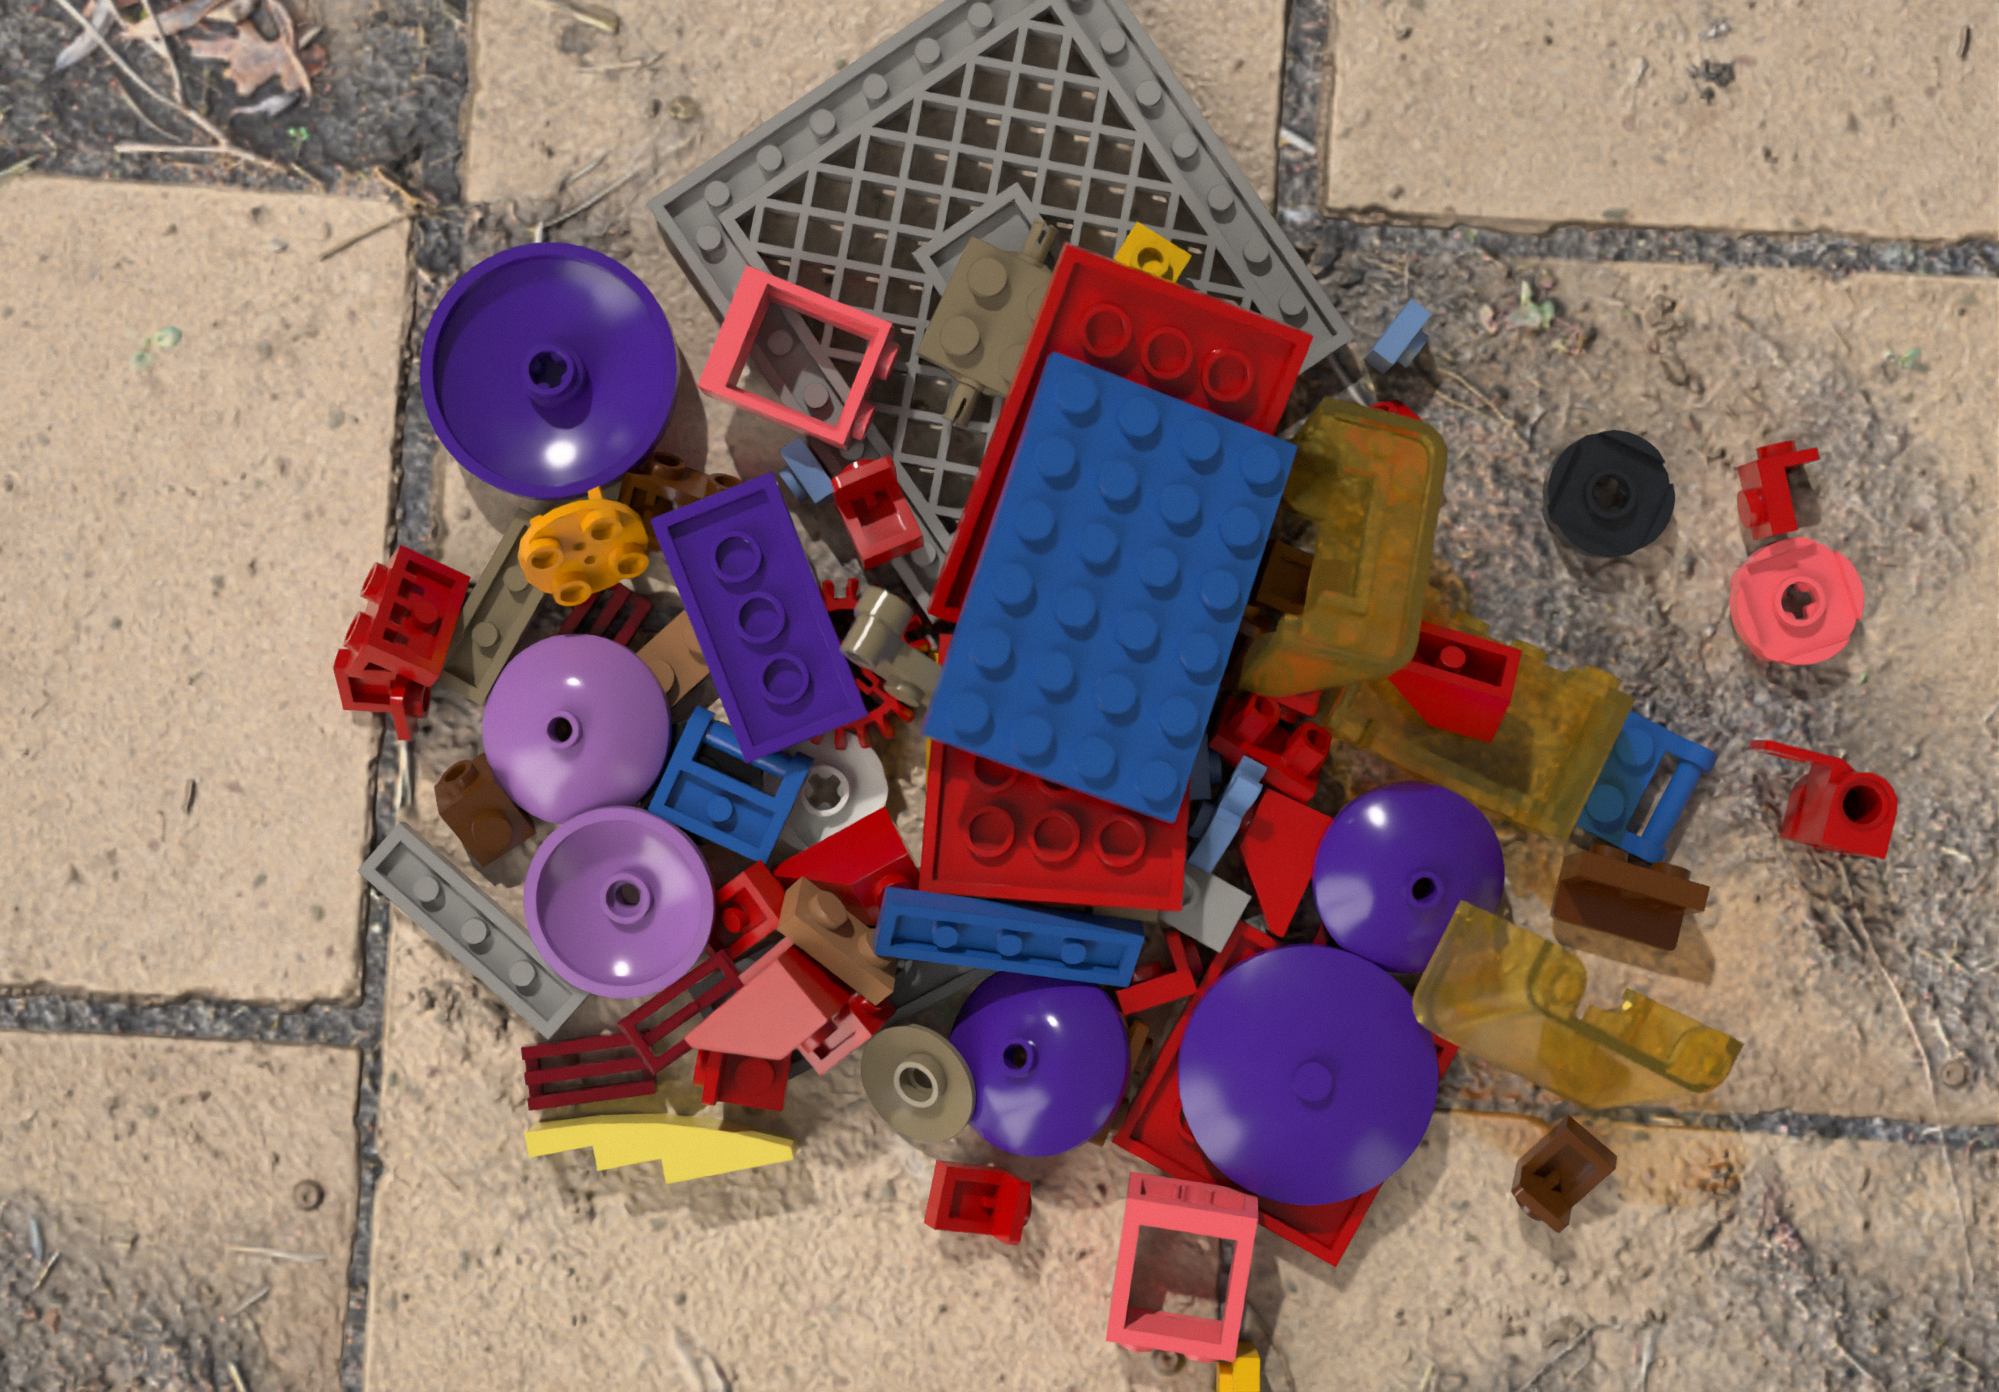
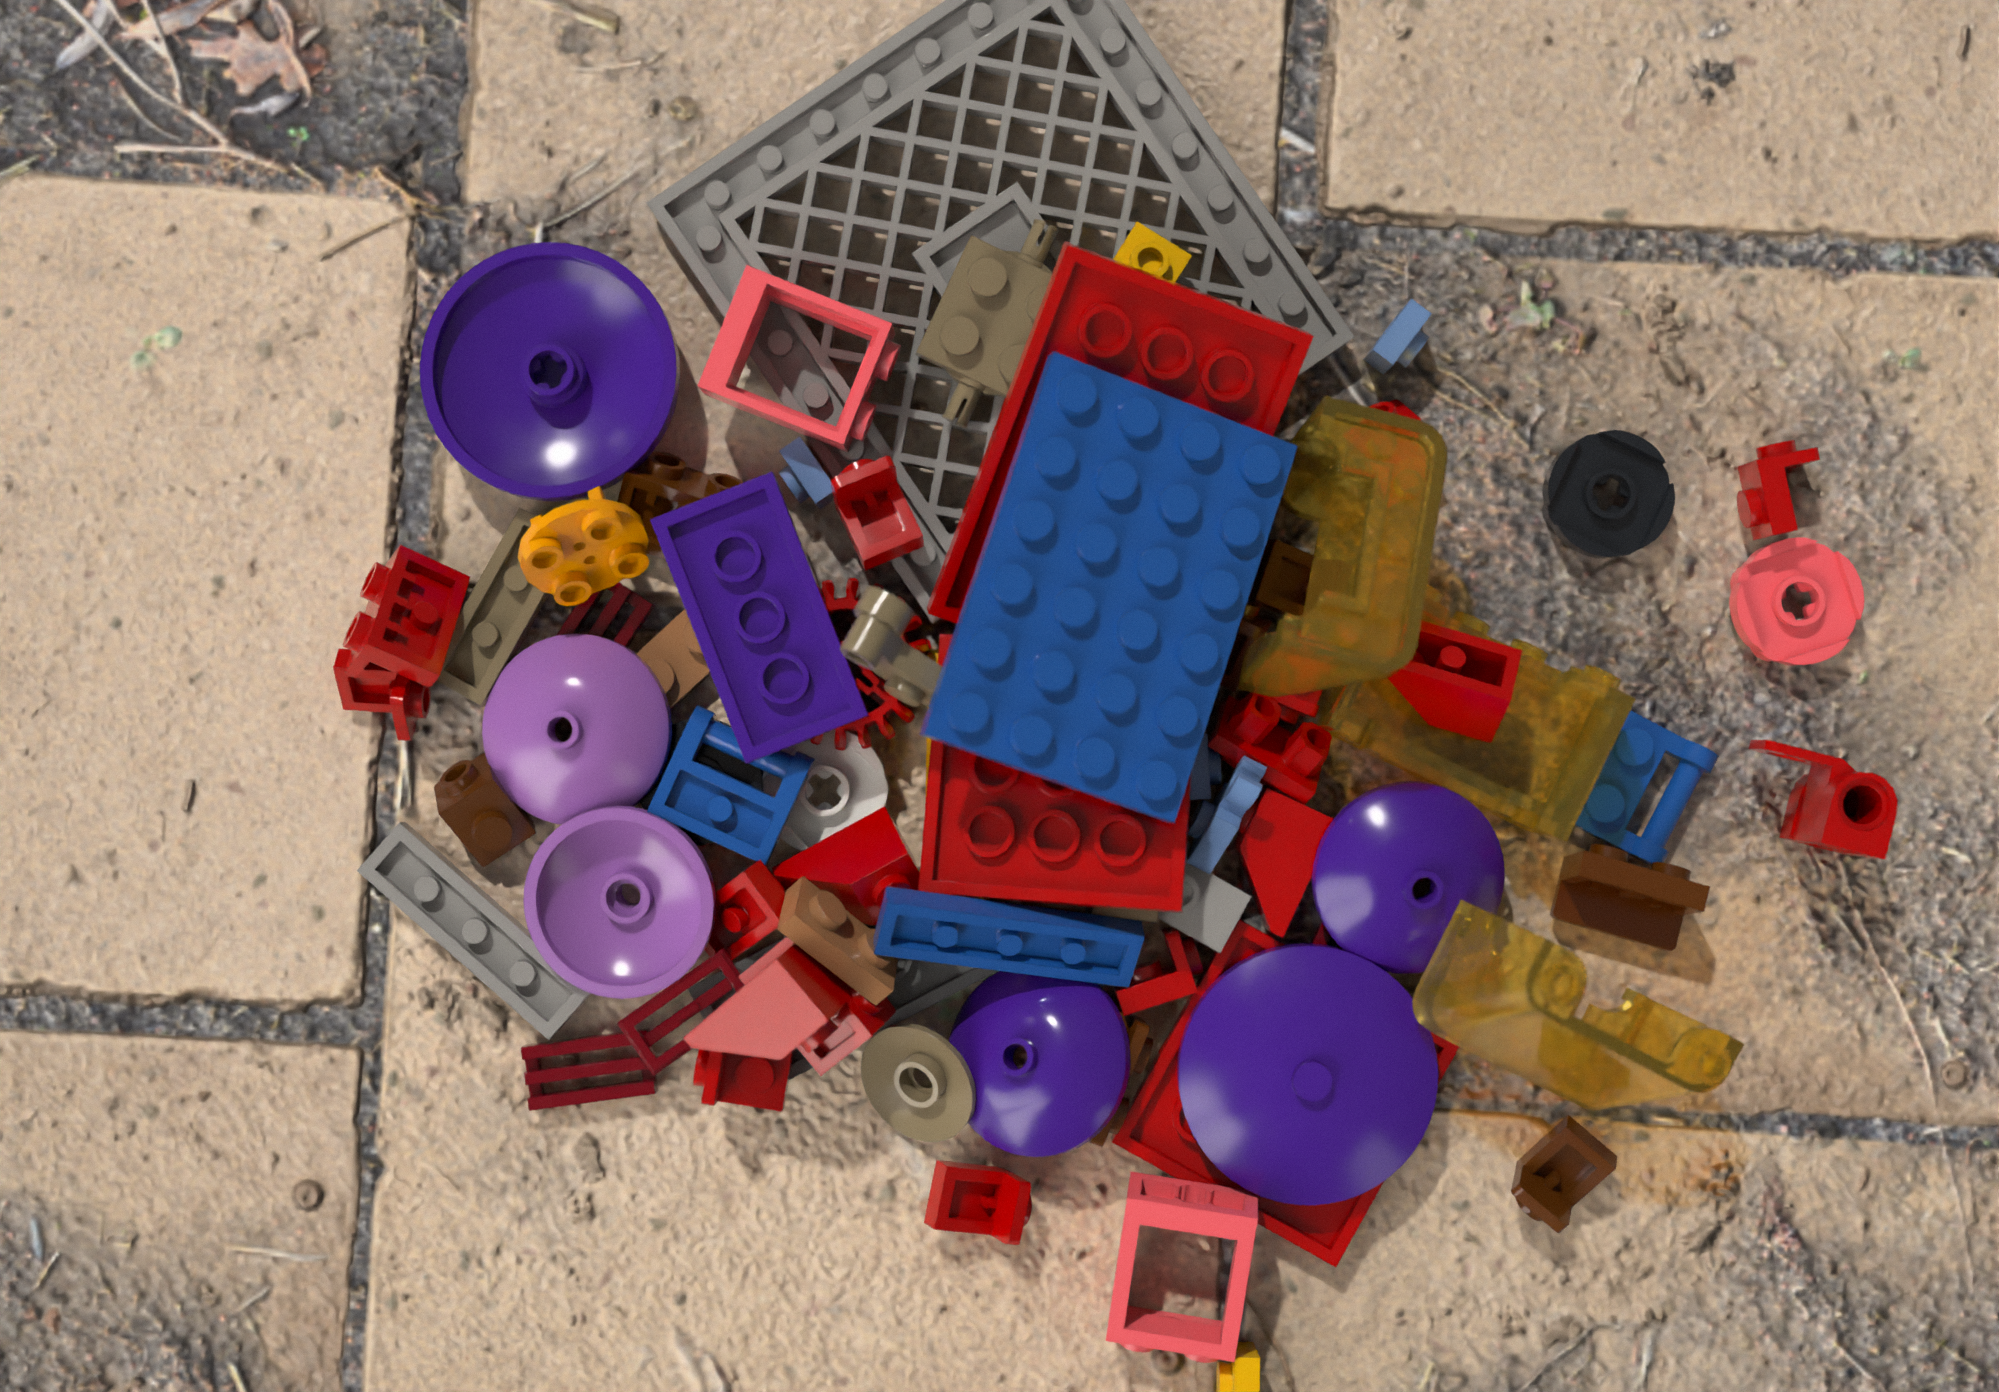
(685, 1144): light yellow slope -> none

